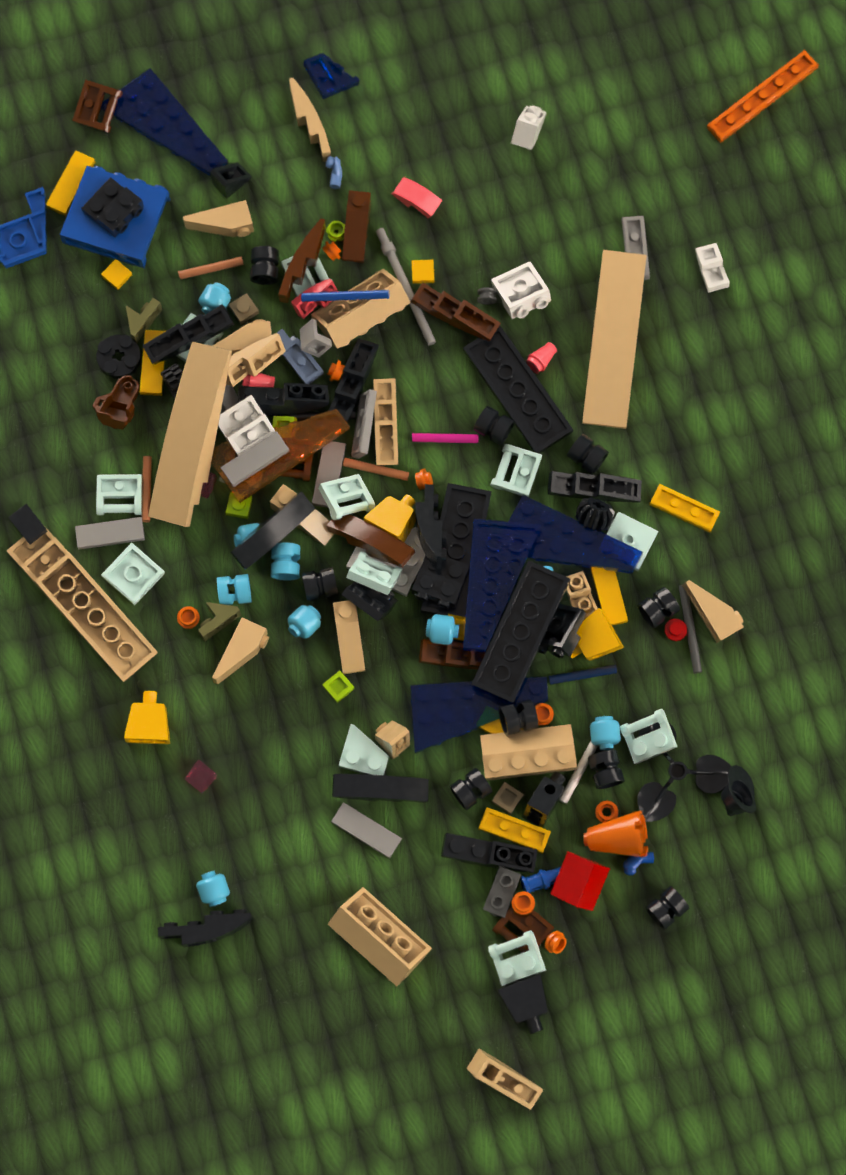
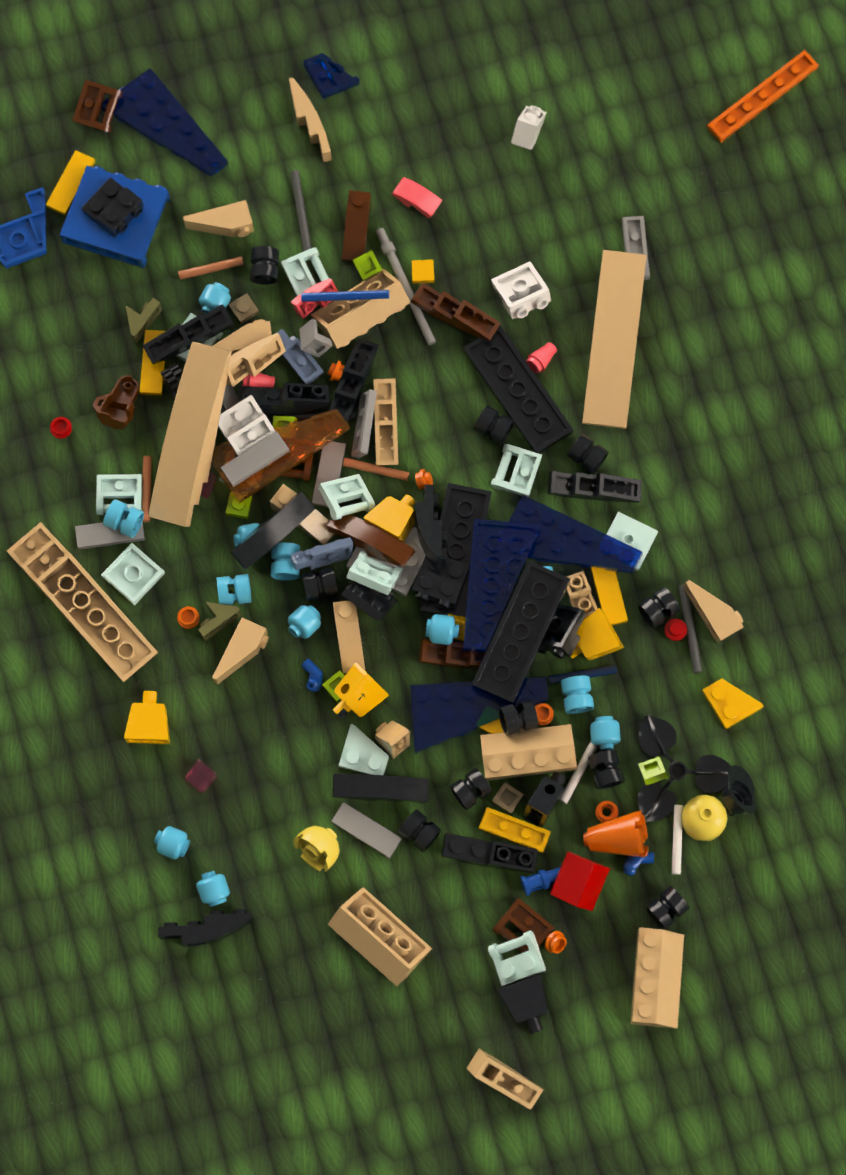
(28, 524): black slope -> none
(60, 427): none -> red plate
(110, 347): black plate -> none
(116, 274): yellow tile -> none
(116, 517): none -> medium azure wheel
(172, 842): none -> medium azure head
(229, 178): black slope -> none
(302, 219): none -> dark grey bar
(305, 256): reddish brown slope -> none
(315, 676): none -> blue arm
(318, 847): none -> light yellow cylinder
(323, 554): none -> sand blue hinge
(330, 230): lime plate -> none
(332, 250): orange plate -> none
(336, 175): medium blue arm -> none
(358, 693): none -> yellow torso
(367, 265): none -> lime plate
(419, 831): none -> black wheel
(445, 438): dark pink bar -> none
(487, 296): dark grey bush -> none
(502, 892): dark grey hinge -> none
(523, 903): orange plate -> none
(576, 690): none -> medium azure wheel
(595, 514): black gear -> none
(650, 743): light aqua plate -> none
(652, 770): none -> lime plate
(657, 978): none -> tan slope
(677, 840): none -> white bar
(684, 508): yellow tile -> none
(704, 818): none -> light yellow cylinder
(712, 267): white slope -> none
(730, 703): none -> yellow wing

